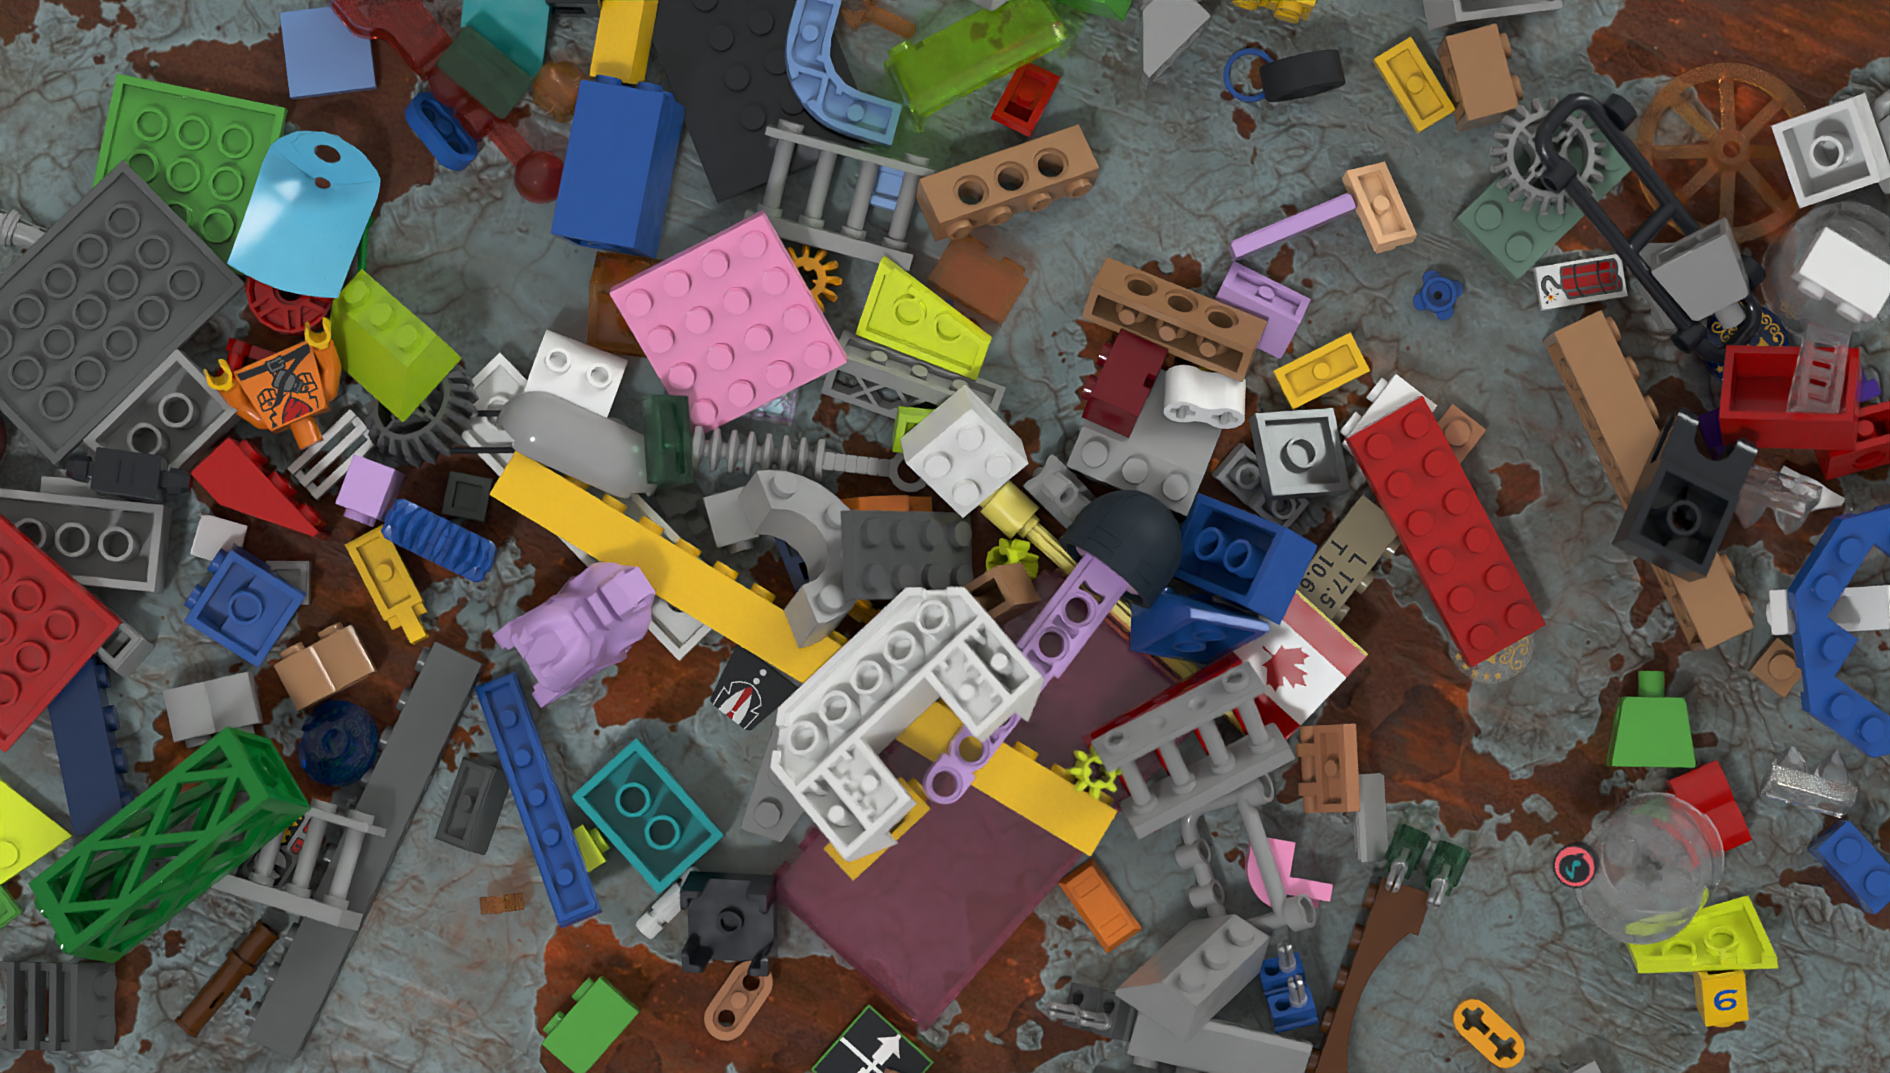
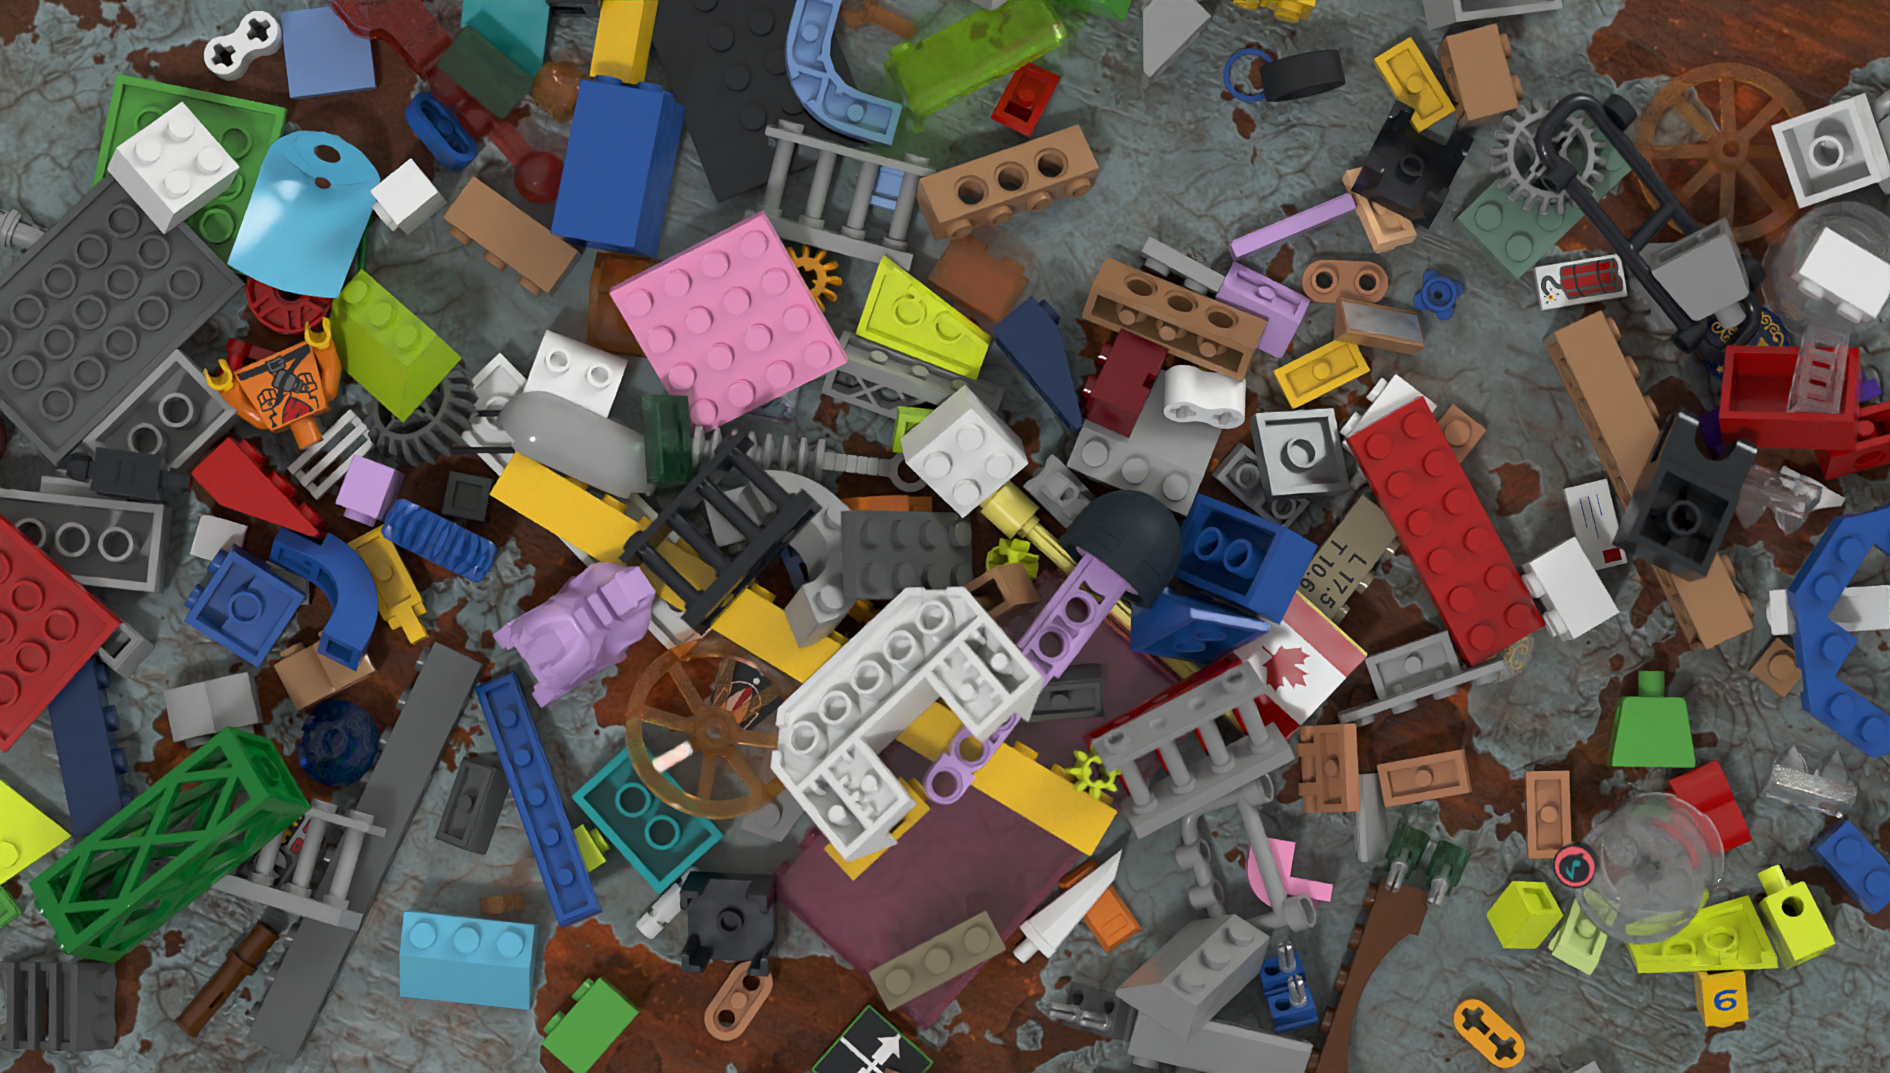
(173, 167): none -> white brick
(243, 45): none -> white axle
(344, 582): none -> blue arch
(406, 198): none -> white brick
(467, 959): none -> medium azure slope
(510, 238): none -> medium nougat brick
(713, 717): none -> clear orange wheel
(762, 541): none -> black fence
(937, 959): none -> dark tan brick
(1037, 350): none -> dark blue slope
(1055, 921): none -> white bar
(1072, 696): none -> dark grey slope
(1164, 259): none -> light grey plate
(1345, 281): none -> nougat plate
(1378, 326): none -> slope
(1409, 169): none -> black panel
(1414, 672): none -> light grey bracket
(1424, 778): none -> nougat plate
(1524, 915): none -> neon yellow panel
(1546, 812): none -> nougat plate
(1567, 590): none -> white brick
(1577, 940): none -> yellowish green slope
(1594, 523): none -> white tile
(1794, 937): none -> neon yellow torso

